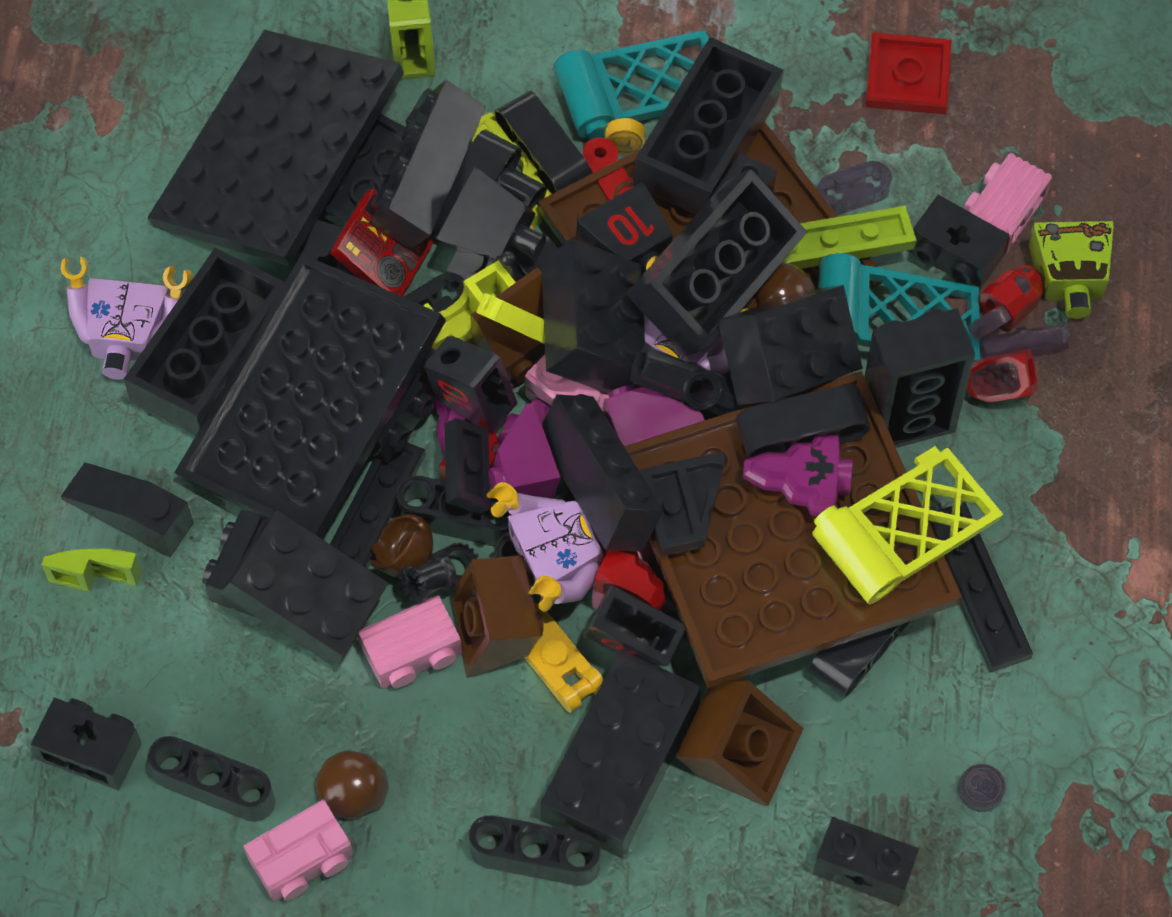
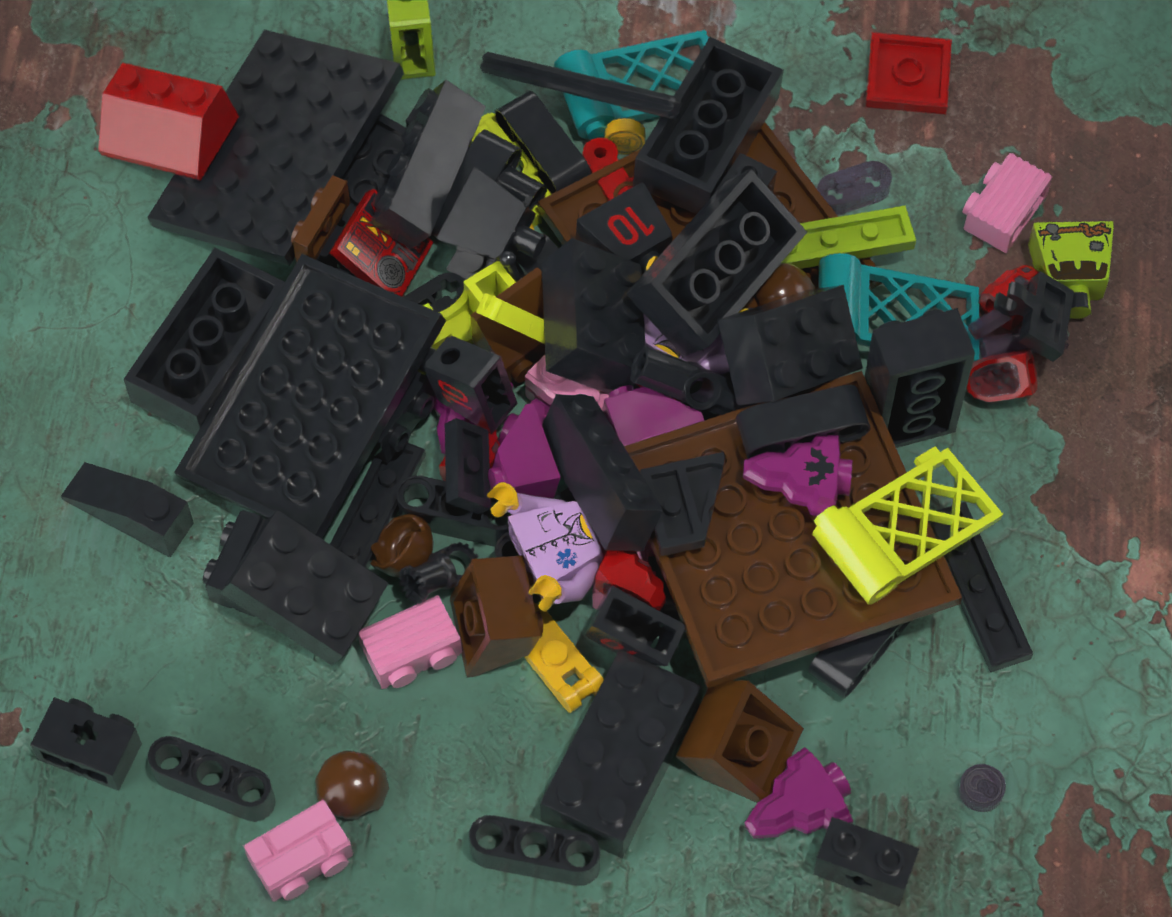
(80, 566): lime slope -> none
(119, 315): lavender torso -> none
(164, 120): none -> red slope
(326, 211): none -> reddish brown plate
(581, 85): none -> black axle
(801, 799): none -> magenta rock
(958, 242): black brick -> none
(1044, 313): none -> black plate

